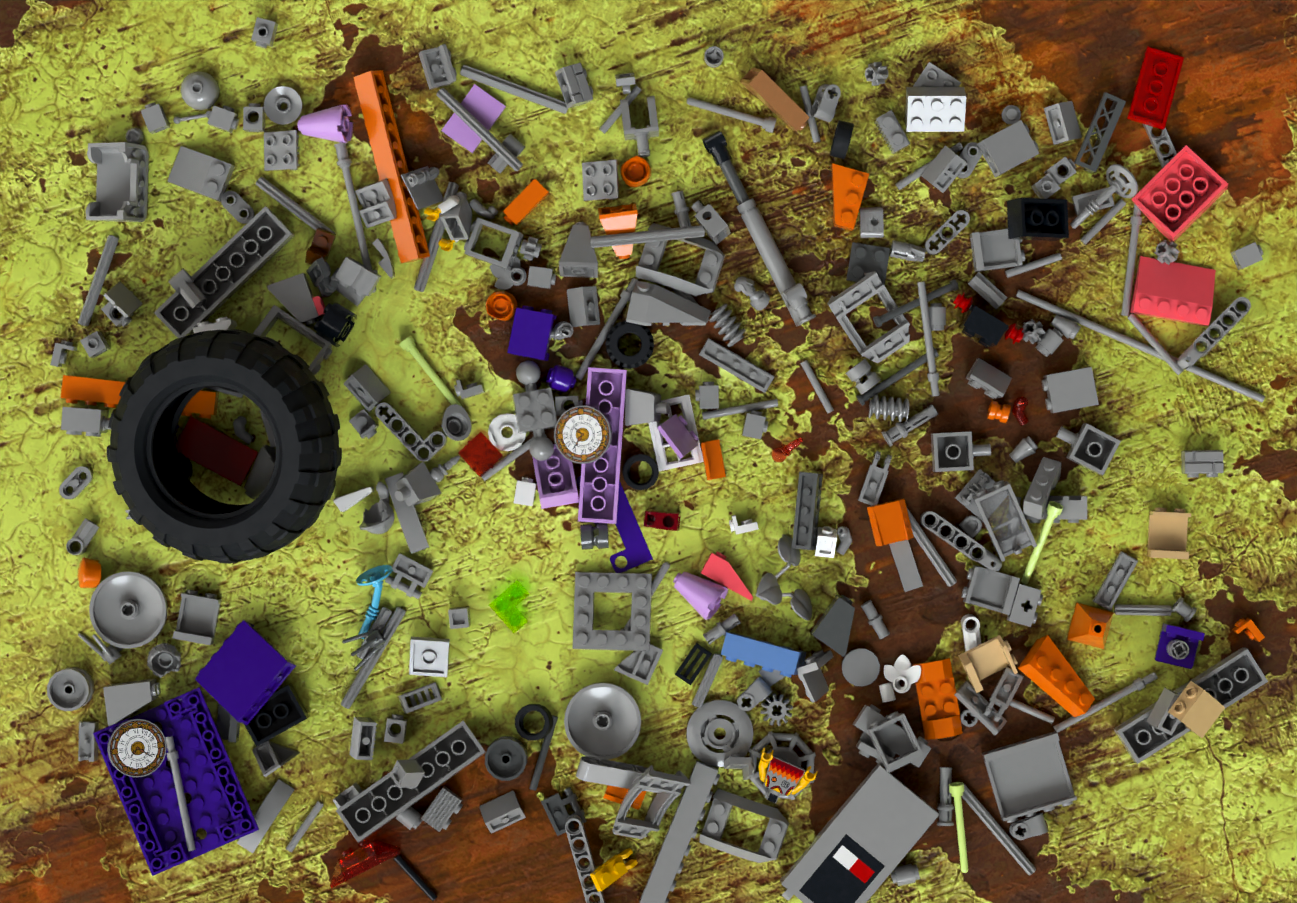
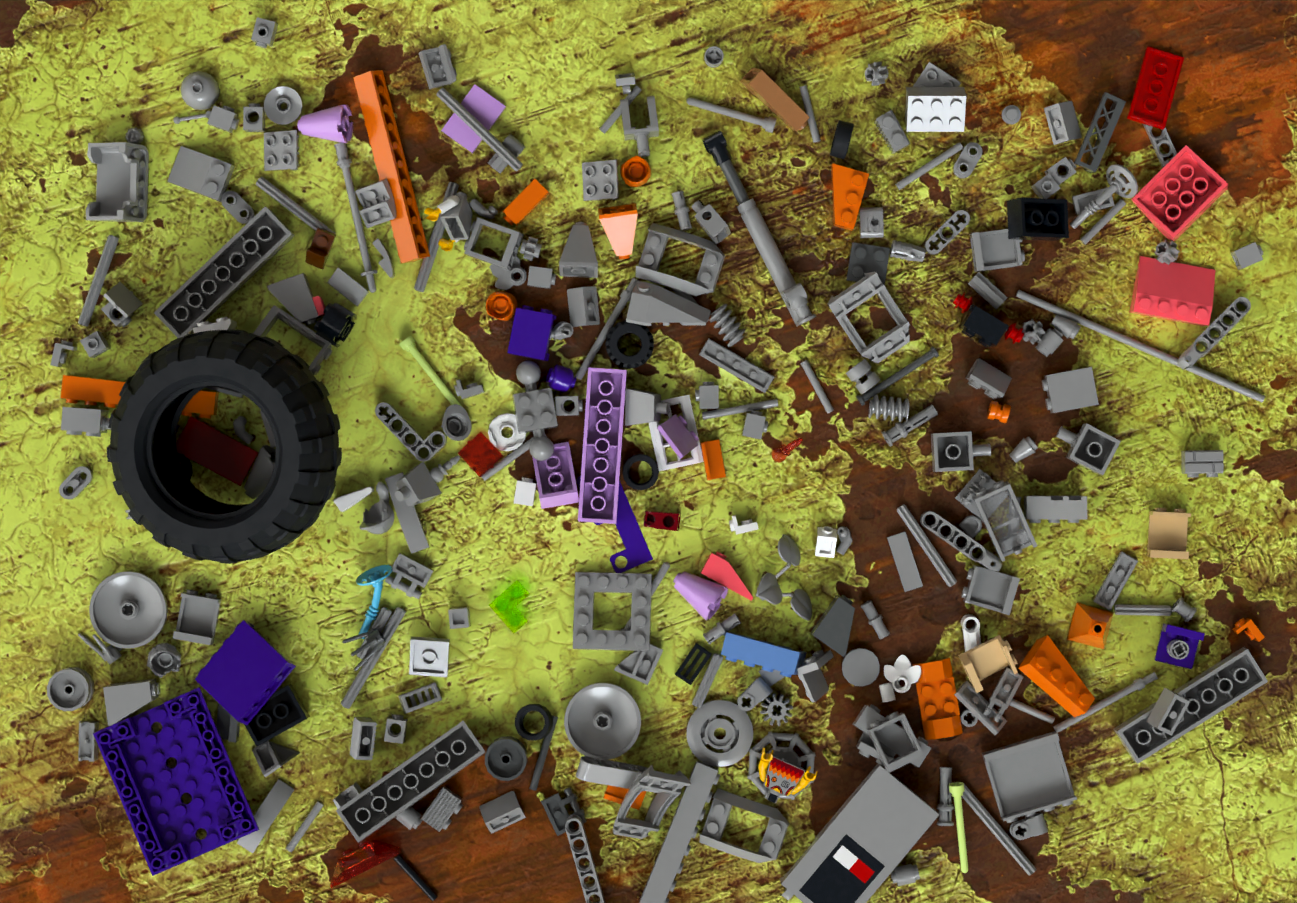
(83, 536): light grey piece -> none
(89, 573): orange hair -> none
(137, 748): tile -> none
(155, 118): light grey brick -> none
(173, 757): light grey bar -> none
(184, 285): light grey piece -> none
(319, 275): dark grey plate -> none
(357, 276): light grey brick -> none
(364, 424): light grey bracket -> none
(367, 387): light grey panel -> none
(407, 773): light grey panel -> none
(423, 186): light grey hinge -> none
(514, 89): light grey axle -> none
(574, 85): light grey brick -> none
(583, 434): tile -> none
(588, 532): dark grey wheel -> none
(612, 870): yellow hinge -> none
(647, 236): light grey axle -> none
(737, 762): light grey bracket -> none
(758, 299): light grey arm -> none
(807, 511): dark grey fence -> none
(825, 103): light grey piece -> none
(874, 481): light grey hinge -> none
(878, 320): dark grey bar -> none
(890, 522): orange slope -> none
(933, 375): light grey bar -> none
(937, 316): light grey brick -> none
(944, 169): light grey hinge -> none
(1008, 148): light grey panel -> none
(1017, 612): light grey brick -> none
(1018, 410): clear red arm -> none
(1033, 265): light grey bar -> none
(1040, 488): light grey arch -> none
(1053, 510): yellowish green piece -> none
(1135, 220): light grey bar -> none
(1155, 344): light grey bar -> none
(1196, 709): tan panel -> none

